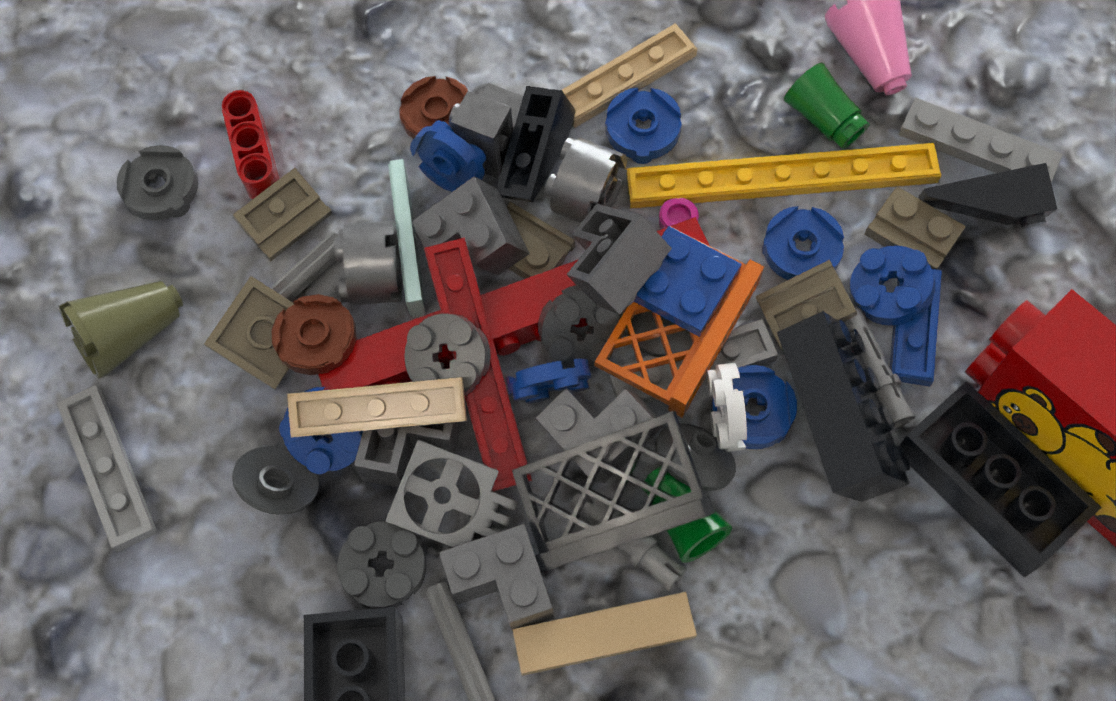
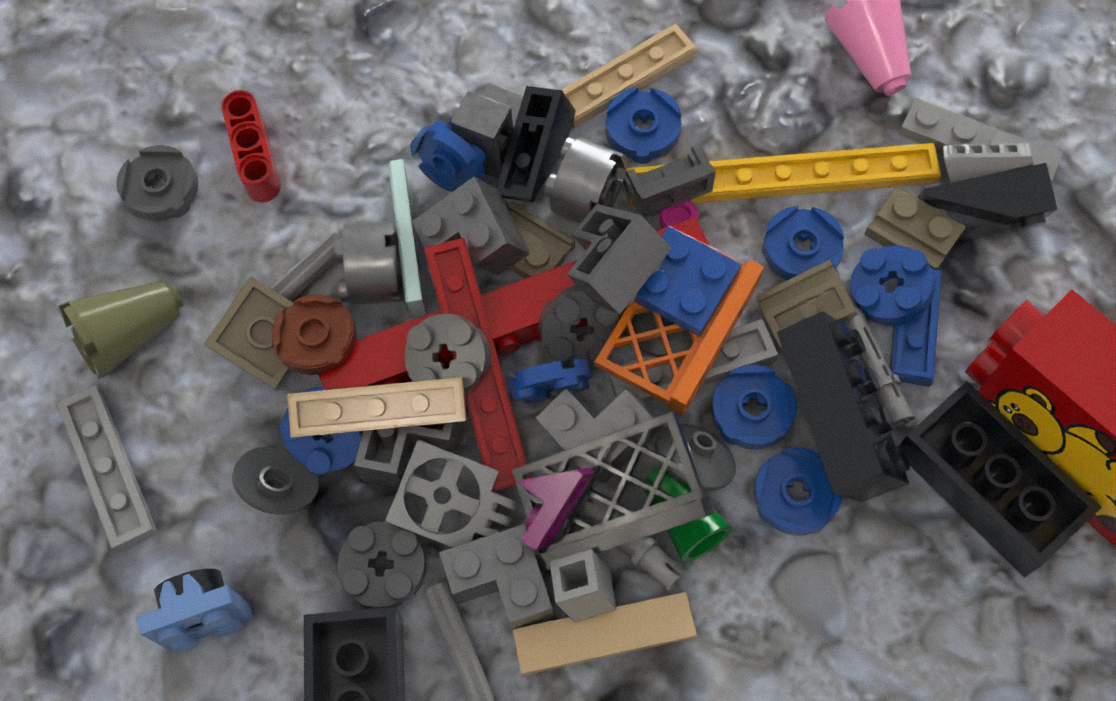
(193, 608): none -> medium blue piece
(282, 214): dark tan plate -> none
(429, 101): copper tile -> none
(559, 495): none -> magenta slope
(582, 585): none -> light grey brick
(670, 183): none -> dark grey hinge
(730, 418): white plate -> none
(777, 506): none -> blue plate
(827, 106): green plant -> none
(984, 159): none -> light grey slope

